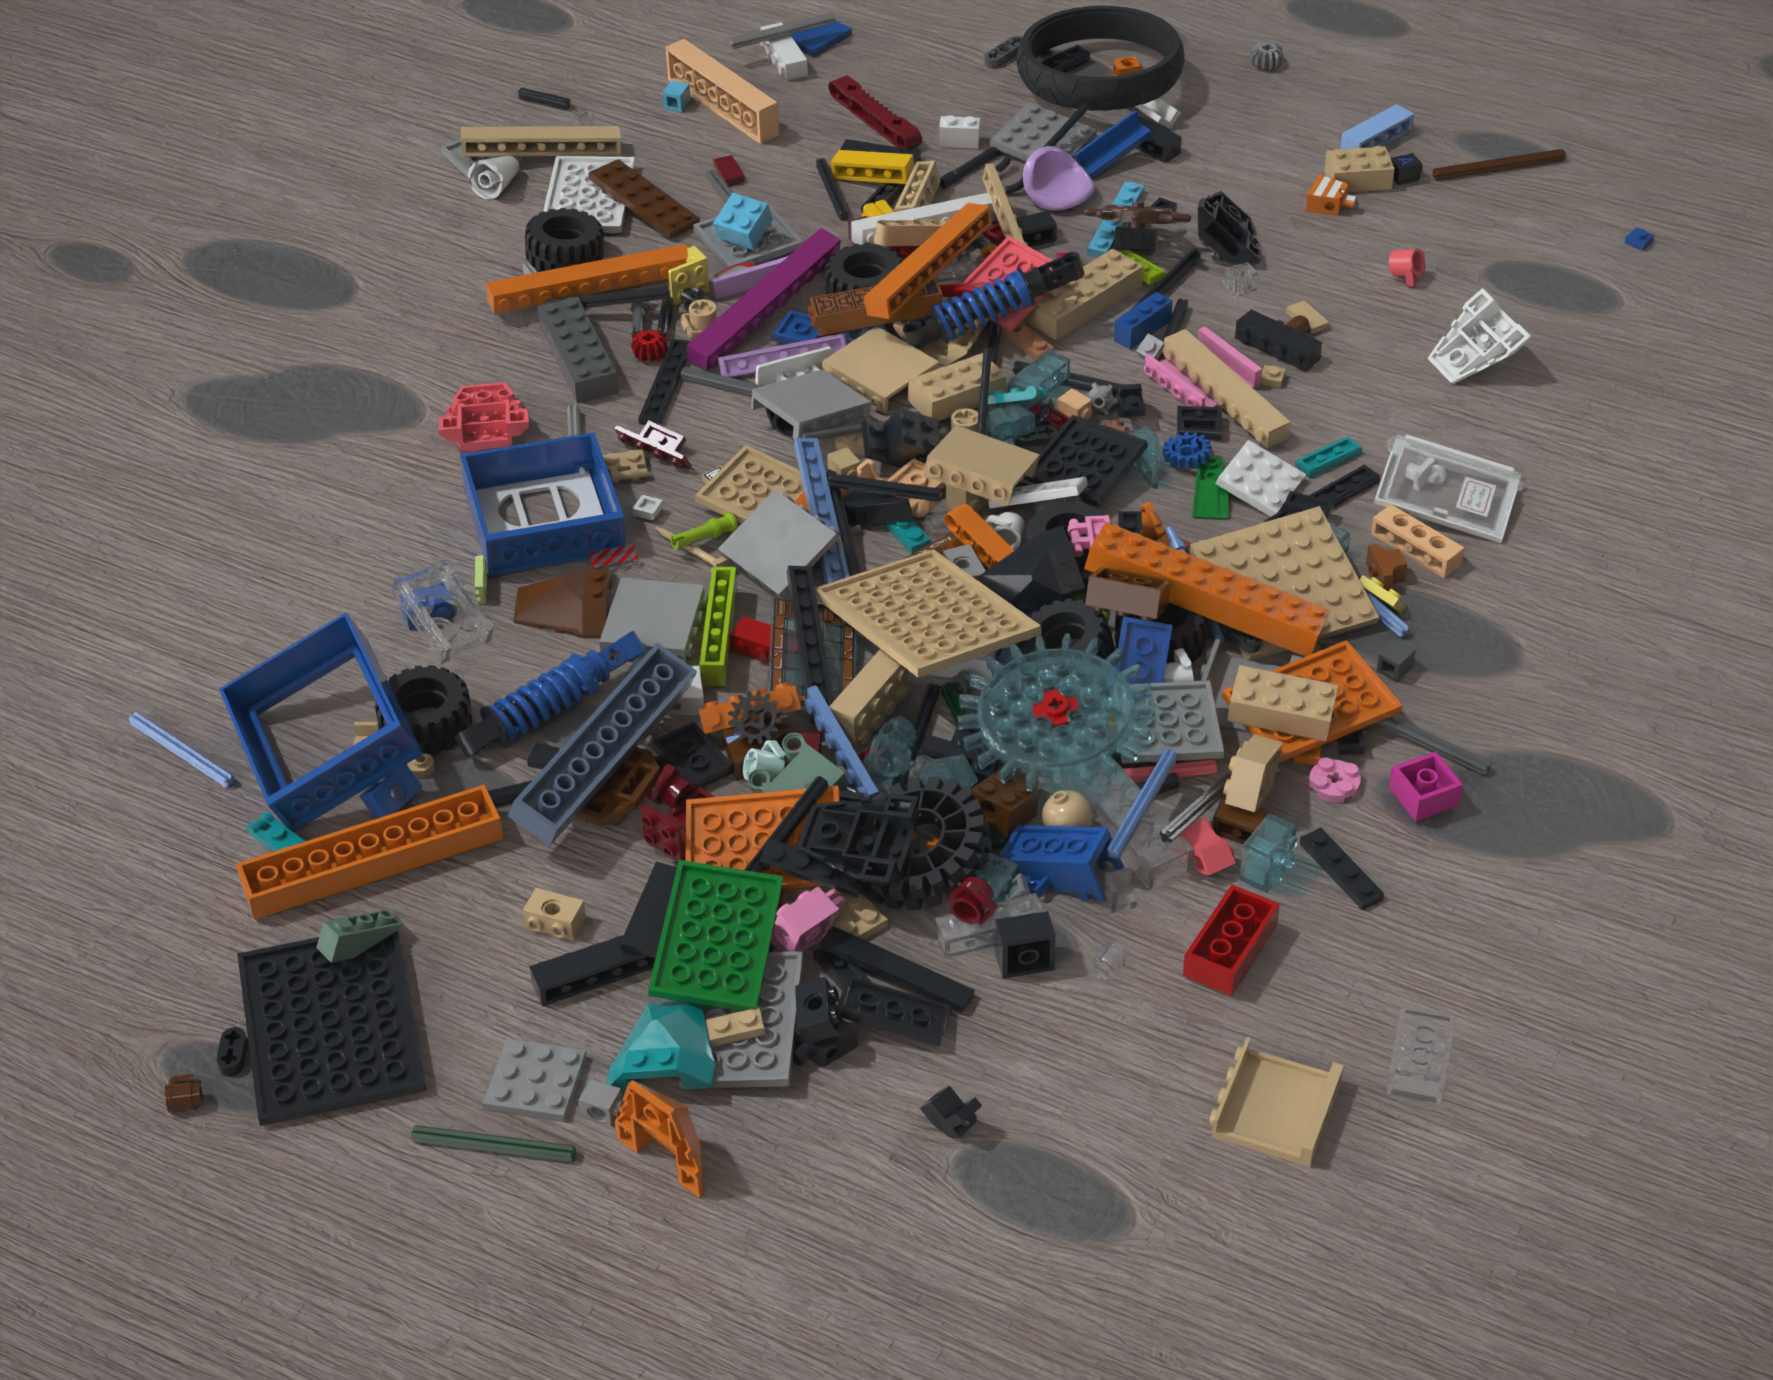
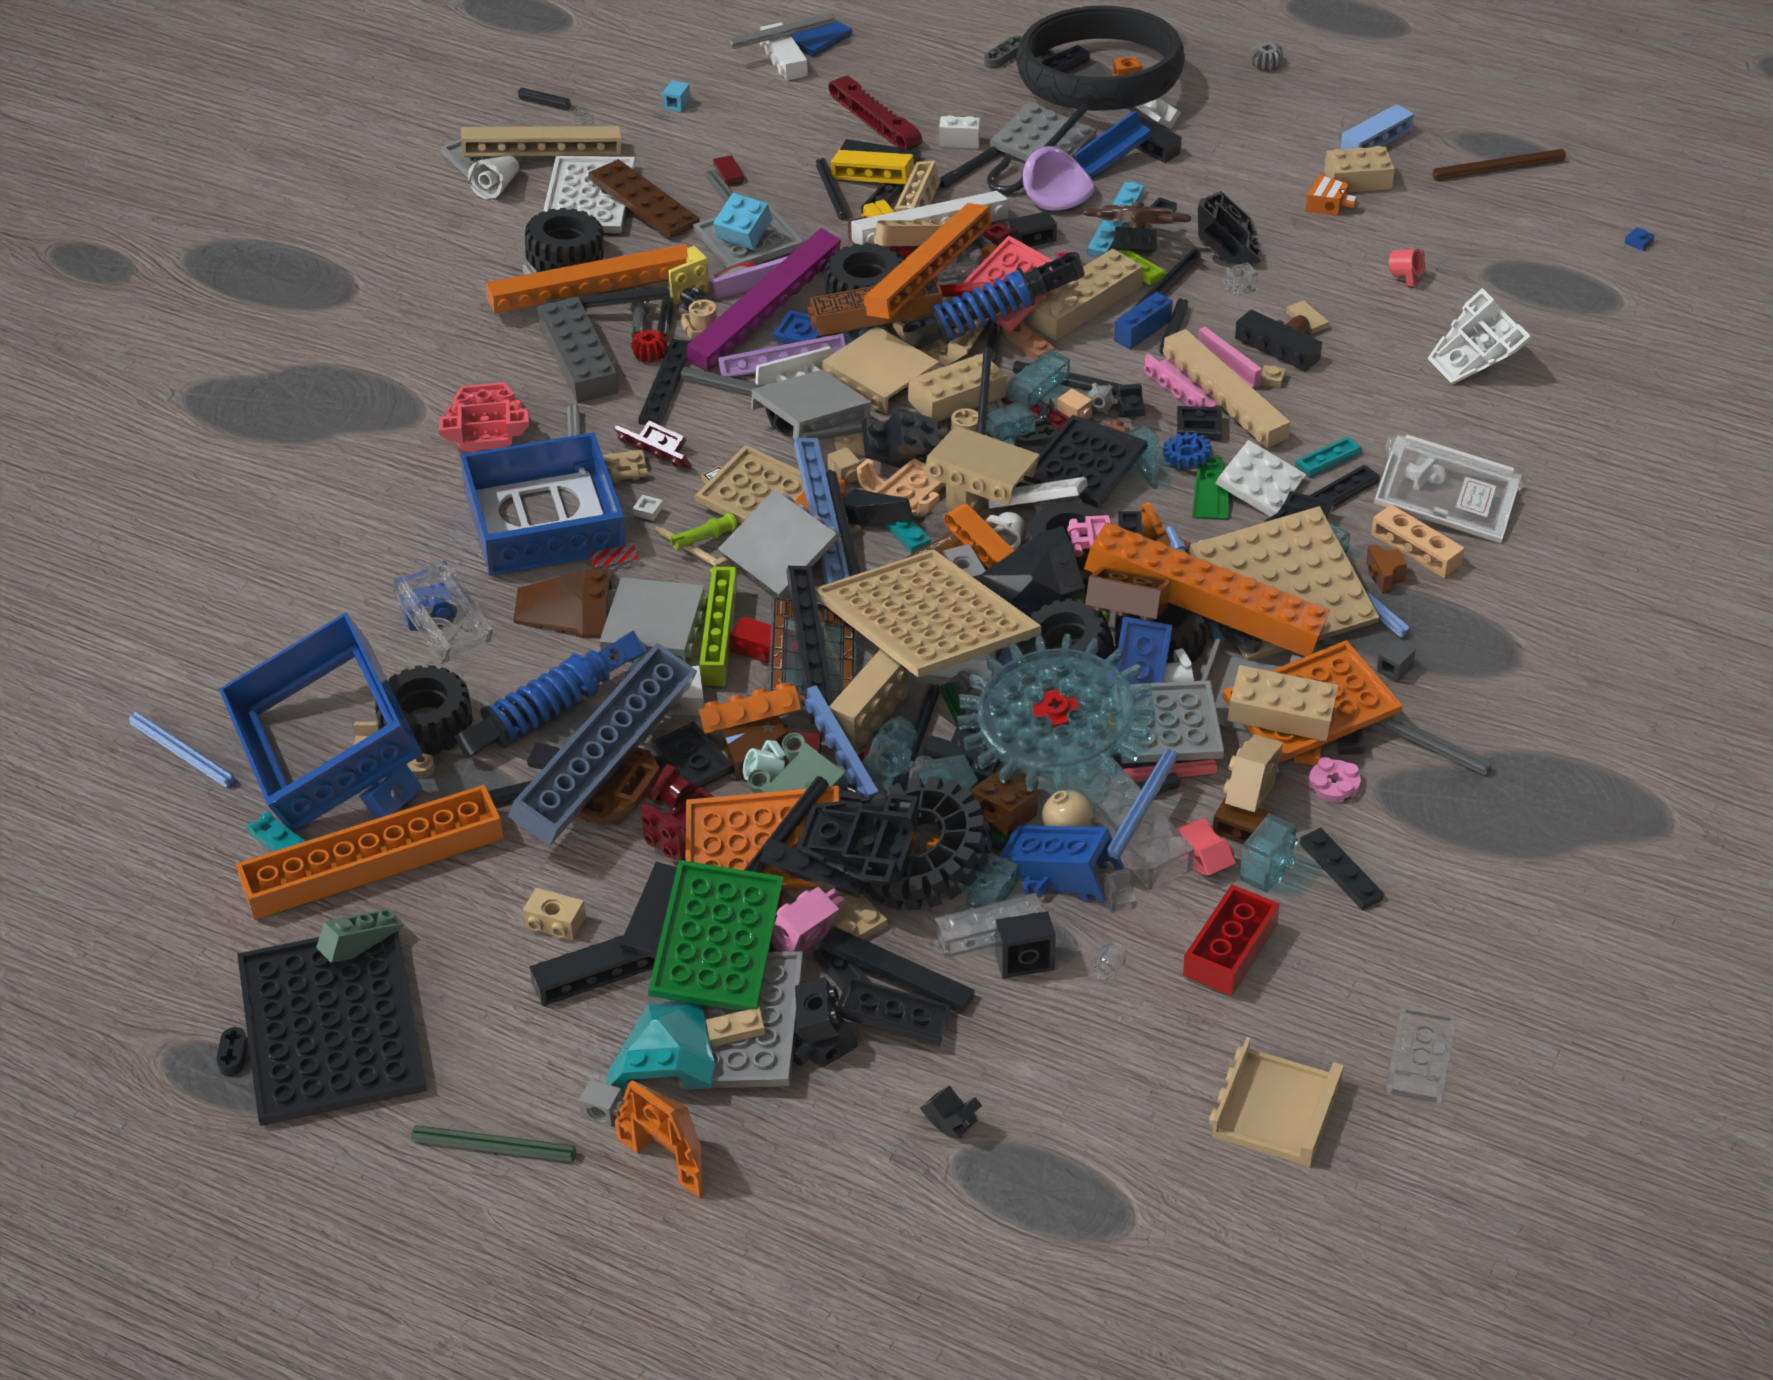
(182, 1093): reddish brown piece -> none
(480, 579): yellowish green tile -> none
(535, 1080): light grey plate -> none
(723, 91): light nougat brick -> none
(765, 710): black gear -> none
(884, 487): black axle -> none
(971, 901): dark red piece -> none
(1001, 204): tan plate -> none
(1019, 888): light grey tile -> none
(1031, 394): teal plate -> none
(1151, 346): light grey plate -> none
(1194, 811): black axle -> none
(1389, 597): light yellow plate -> none
(1406, 168): black brick -> none
(1425, 786): dark pink brick -> none

